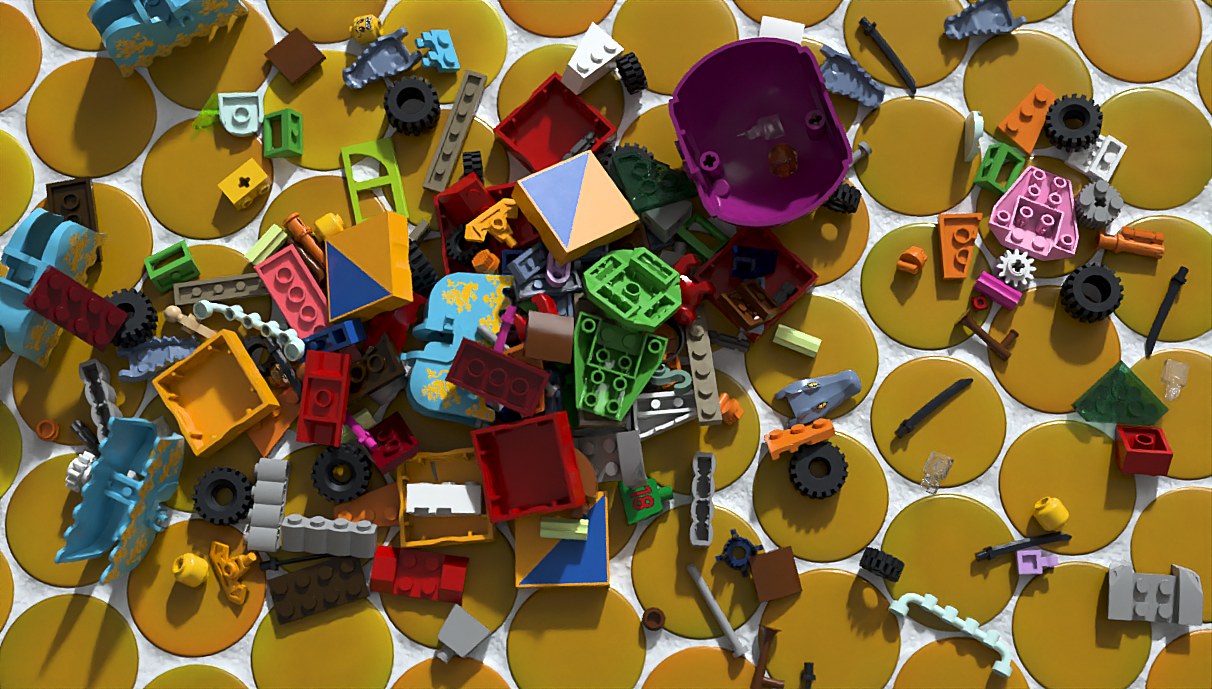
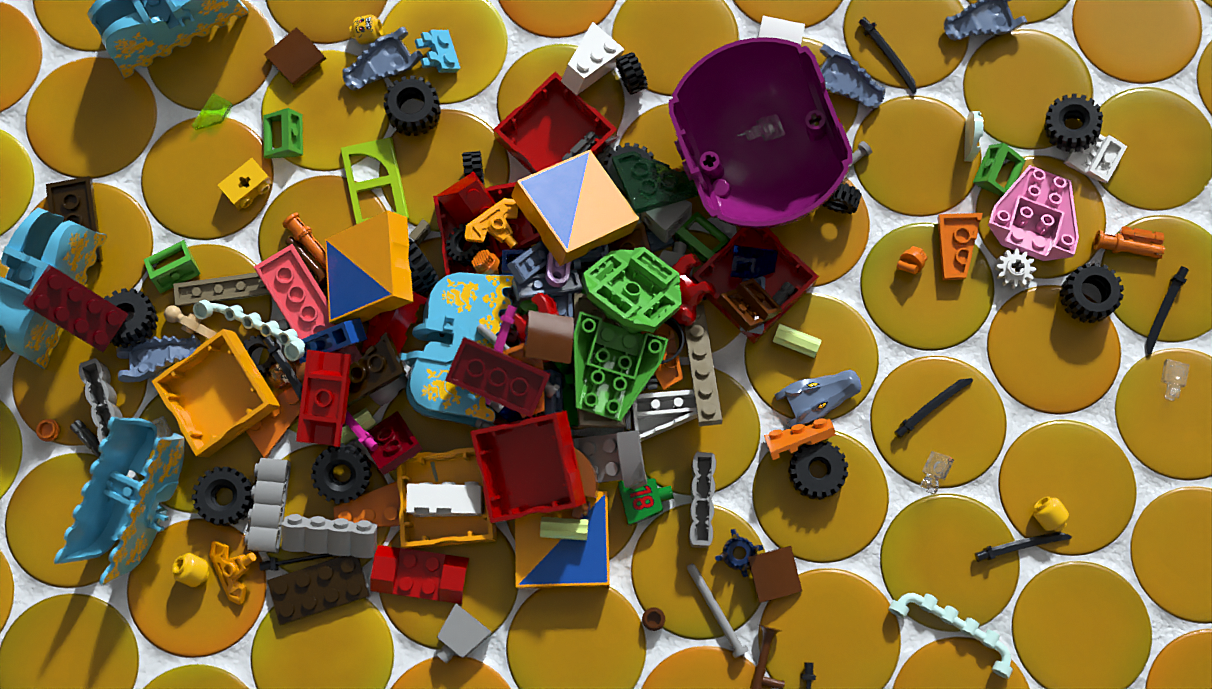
(79, 471): white gear -> none
(241, 112): light aqua tile -> none
(267, 245): yellowish green axle -> none
(328, 226): yellow head -> none
(455, 132): dark tan plate -> none
(665, 376): sand green piece -> none
(728, 341): dark grey axle -> none
(729, 409): orange piece -> none
(782, 160): clear orange head -> none
(881, 564): black tyre -> none
(979, 303): red piece -> none
(997, 290): dark pink axle -> none
(999, 348): reddish brown piece -> none
(1027, 119): orange wing -> none
(1031, 562): lavender plate -> none
(1105, 199): light grey brick -> none
(1120, 399): clear green plate -> none
(1142, 450): red slope -> none
(1154, 596): light grey piece -> none

